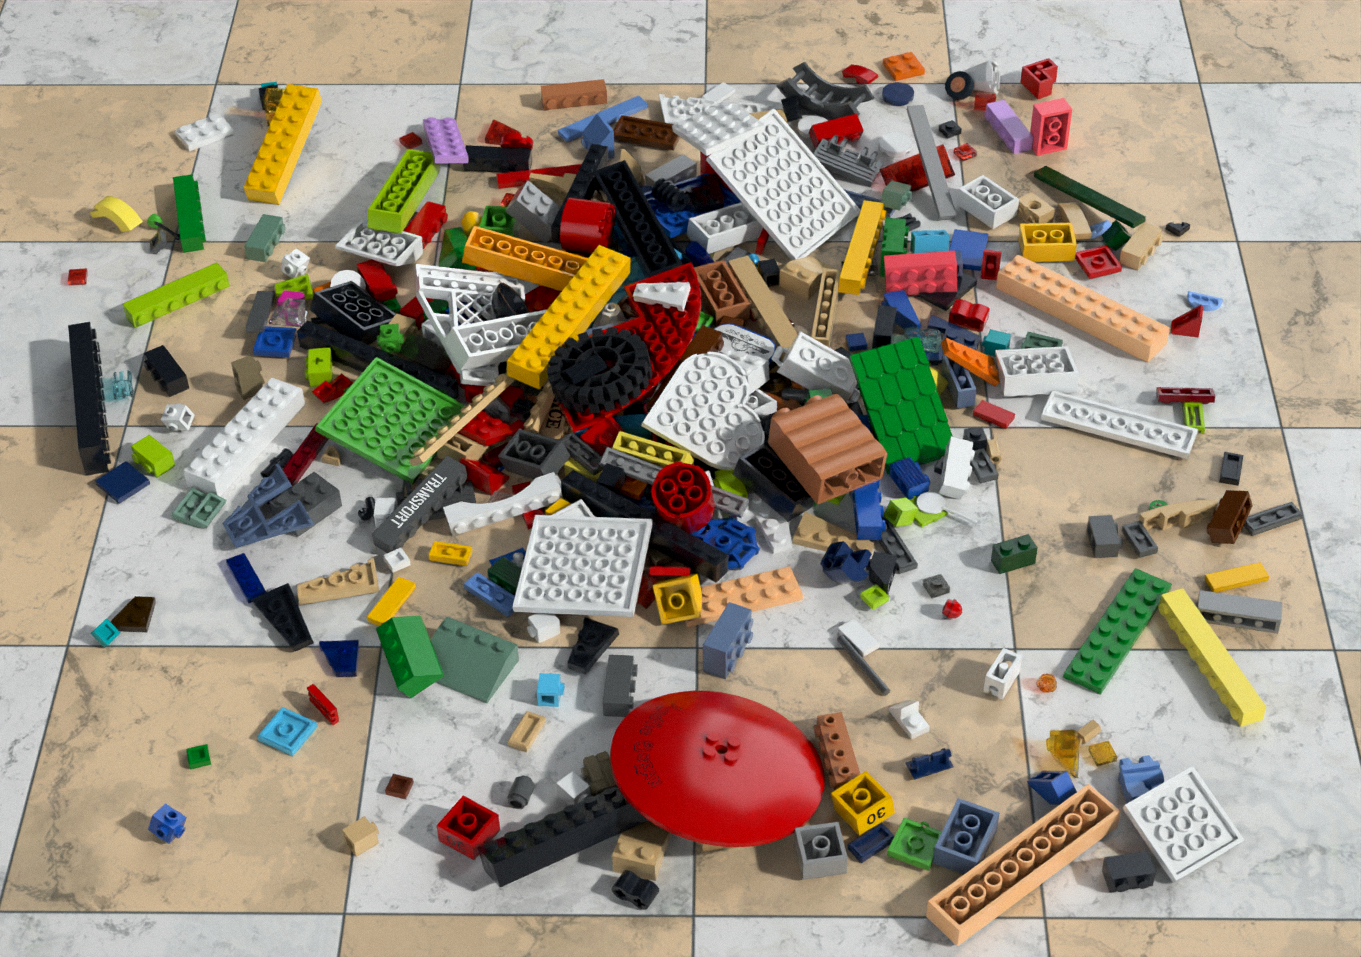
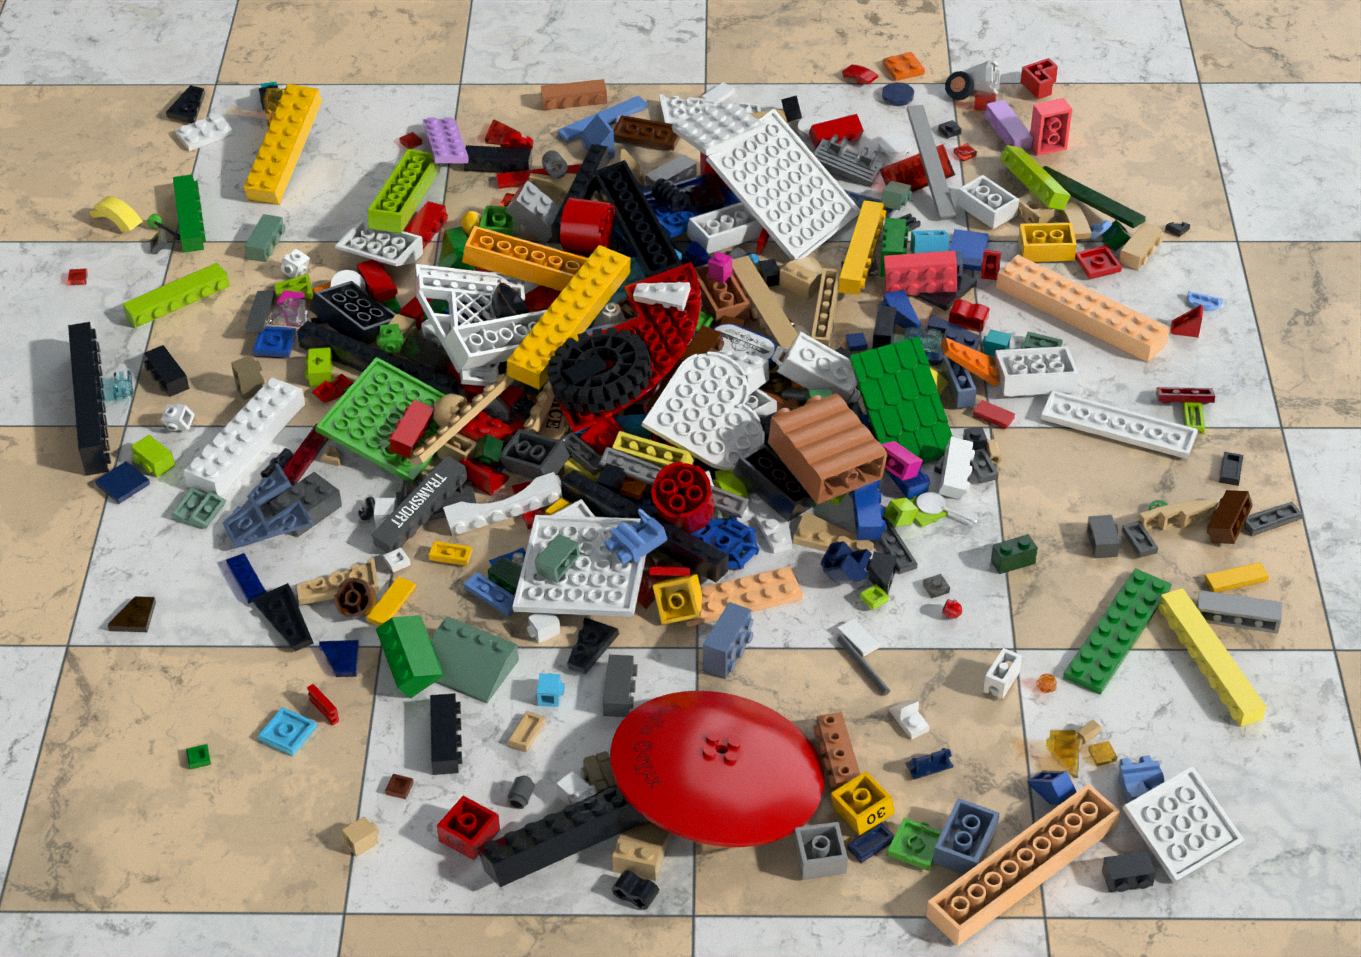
(105, 633): teal plate -> none
(167, 824): blue brick -> none
(187, 105): none -> black wing
(355, 598): none -> reddish brown cylinder
(410, 428): none -> brick
(444, 734): none -> black brick
(447, 407): none -> tan cylinder
(487, 450): none -> dark green brick
(557, 558): none -> sand green brick
(559, 168): none -> dark grey piece
(581, 794): none -> clear tile
(636, 539): none -> medium blue hips
(720, 267): none -> dark pink brick
(848, 97): dark grey fence -> none
(901, 461): none -> dark pink brick
(1034, 177): none -> lime brick

